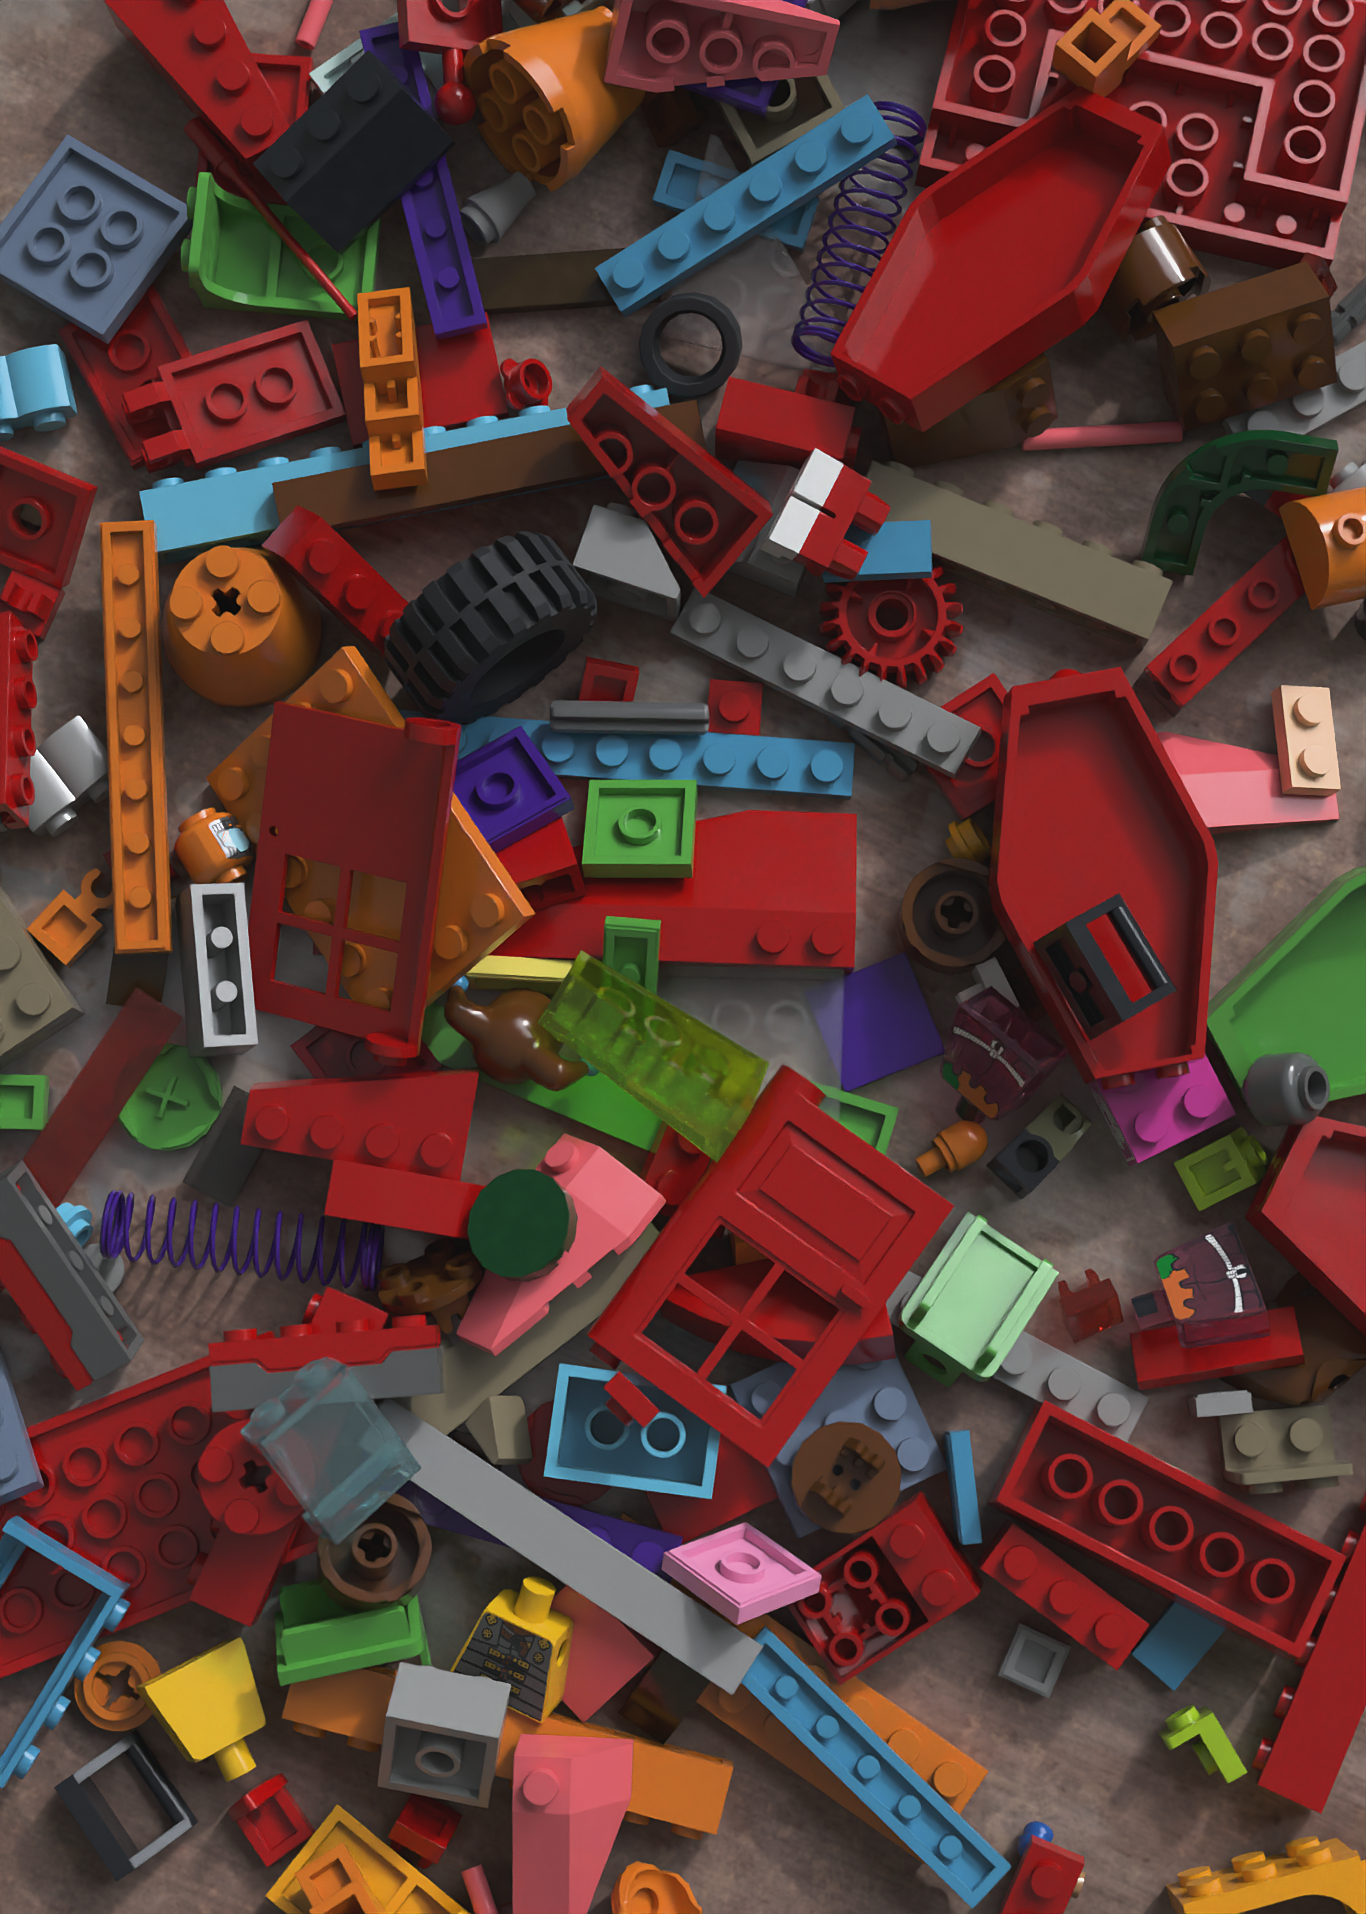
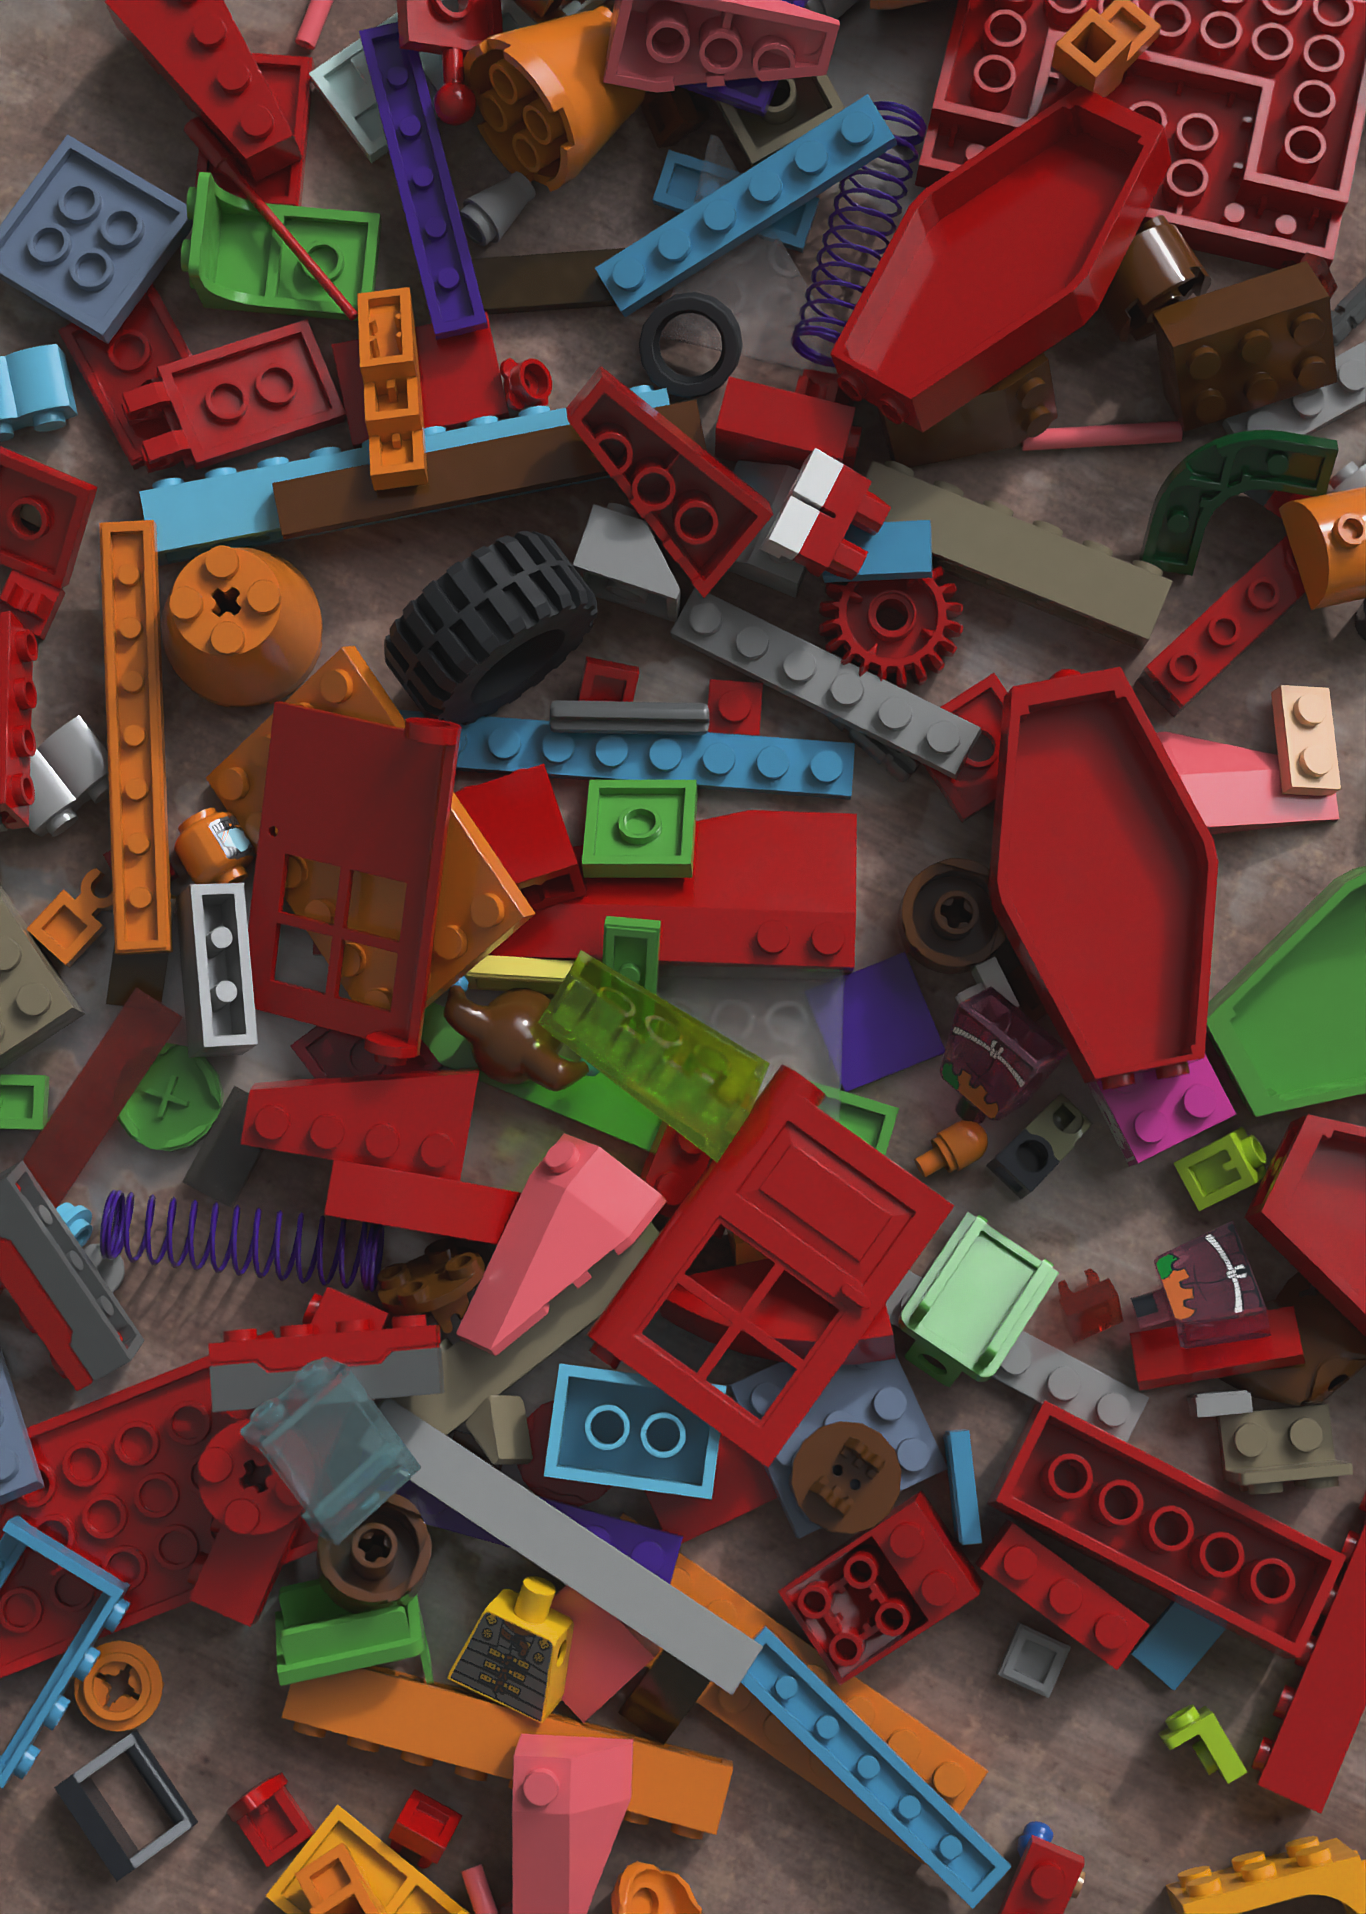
(209, 1706): yellow torso -> none
(337, 576): red brick -> none
(354, 152): black slope -> none
(443, 1734): light grey slope -> none
(509, 789): dark purple tile -> none
(522, 1225): dark green tile -> none
(628, 1401): red plate -> none
(741, 1572): bright pink tile -> none
(968, 841): light orange plate -> none
(1088, 978): black tile -> none
(1285, 1089): dark grey head -> none

